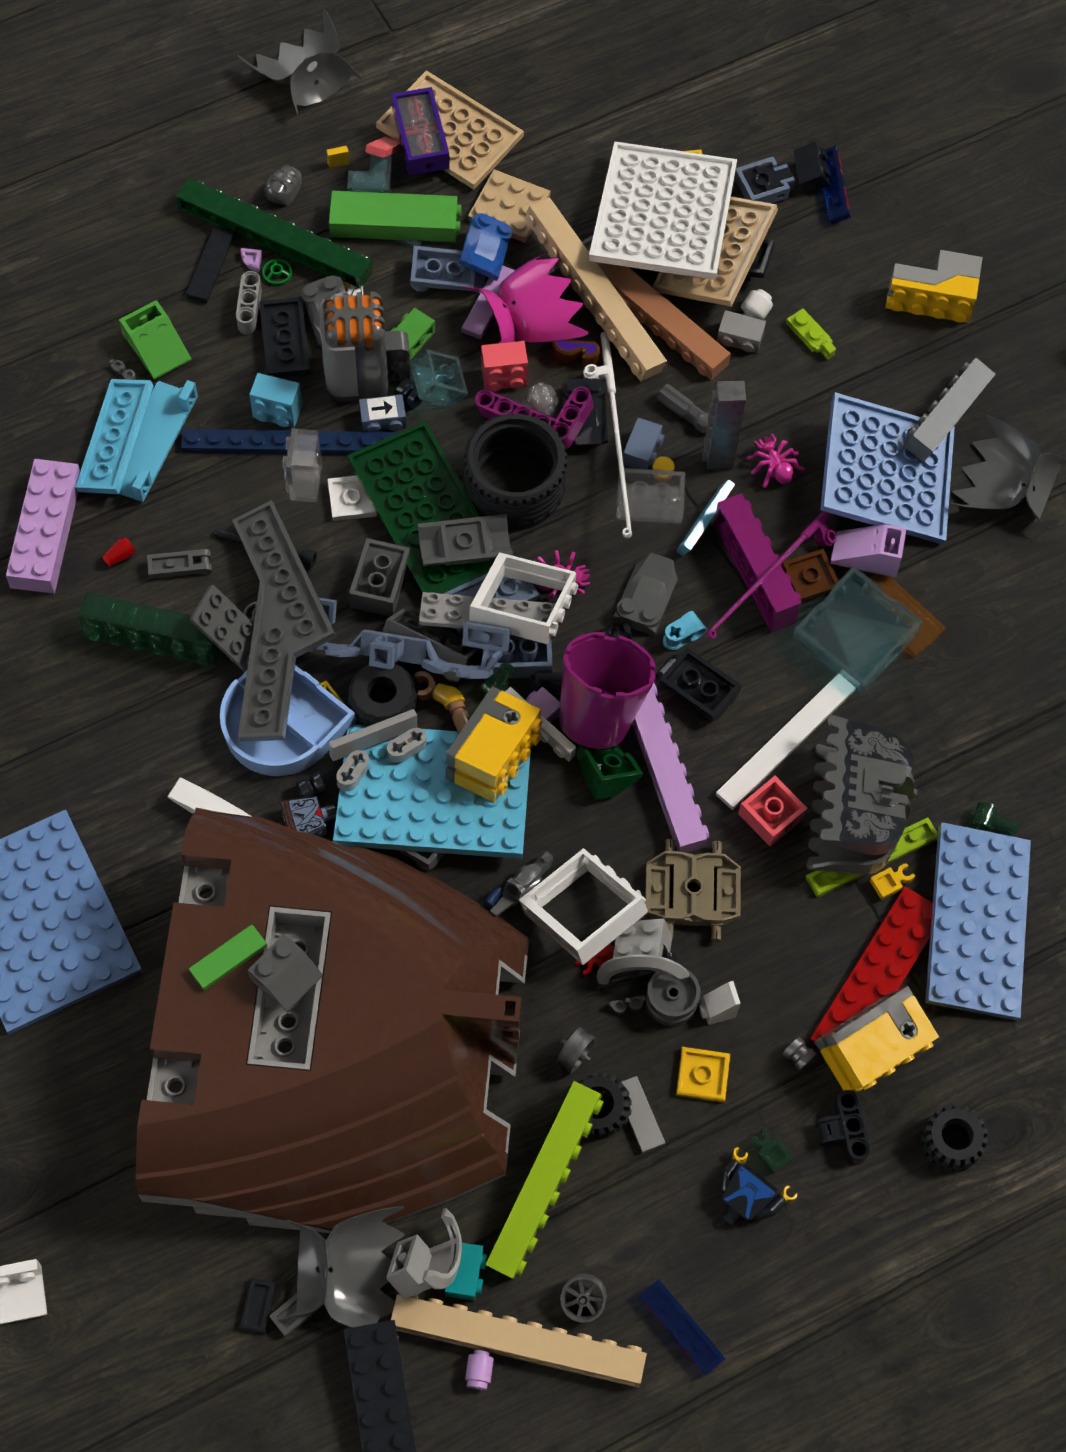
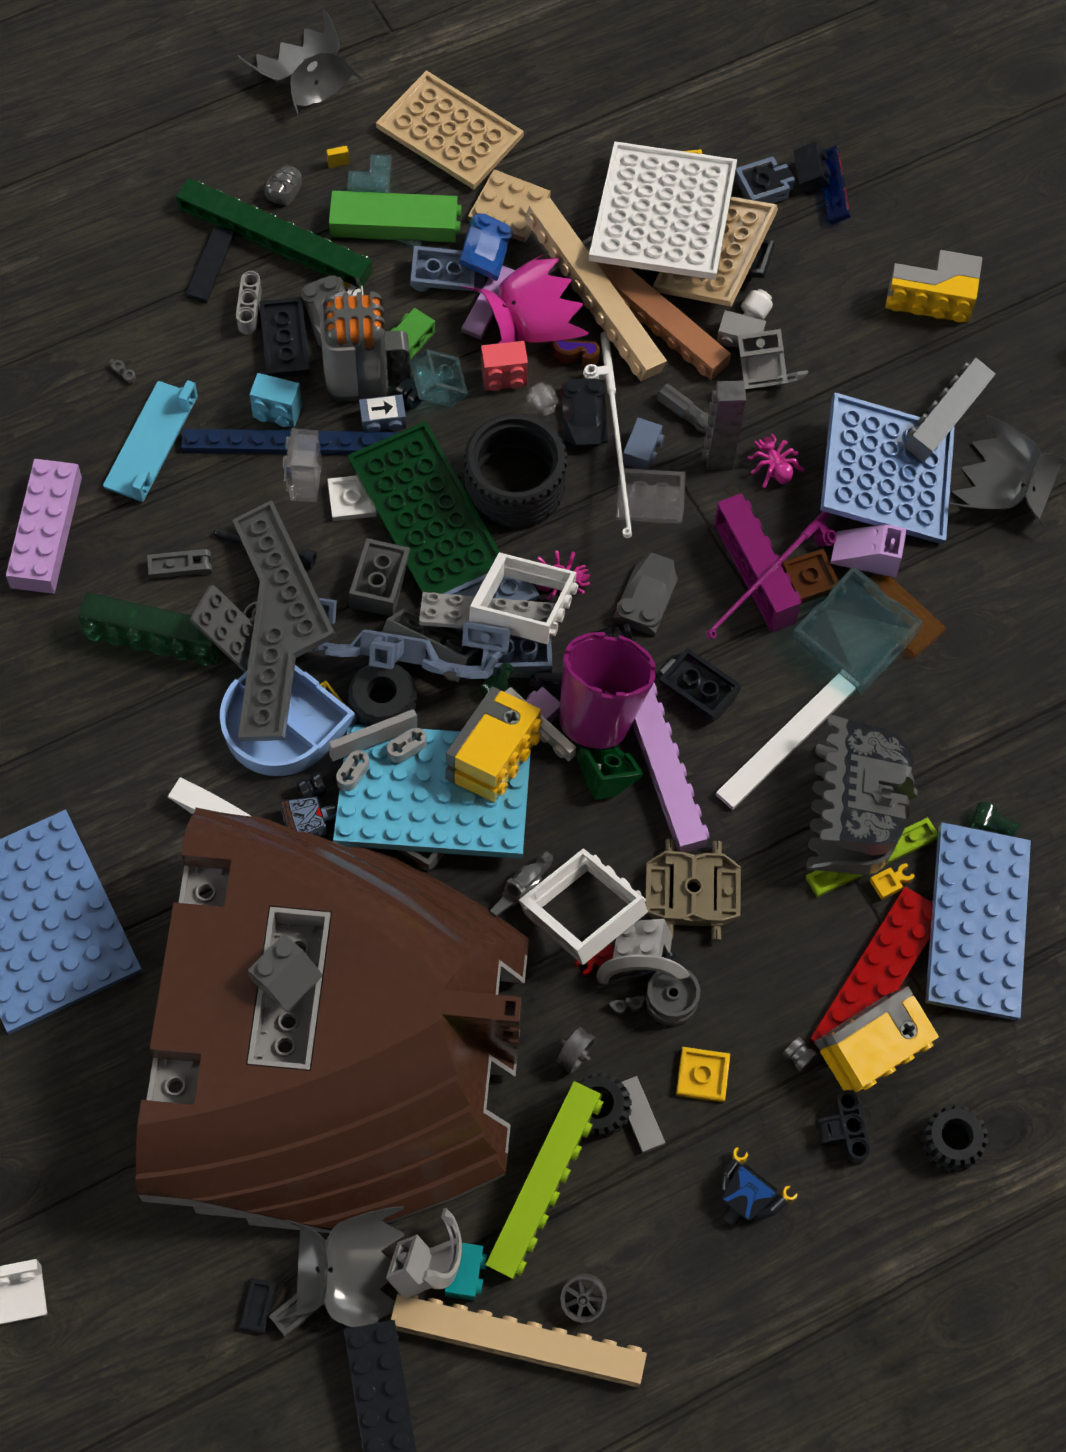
(114, 436): medium azure plate -> none
(119, 552): red cone -> none
(154, 339): bright green slope -> none
(228, 957): bright green tile -> none
(251, 258): lavender tile -> none
(277, 274): green piece -> none
(383, 147): coral tile -> none
(420, 131): brick -> none
(446, 695): medium nougat piece -> none
(464, 540): dark grey piece -> none
(479, 1370): lavender brick -> none
(494, 897): dark blue plate -> none
(561, 424): magenta beam -> none
(663, 464): yellow tile -> none
(682, 1327): clear blue plate -> none
(683, 631): medium azure piece -> none
(704, 518): tile -> none
(720, 1004): white slope -> none
(764, 360): none -> light grey piece
(772, 811): coral brick -> none
(773, 1153): clear green plate -> none
(811, 333): lime hinge -> none

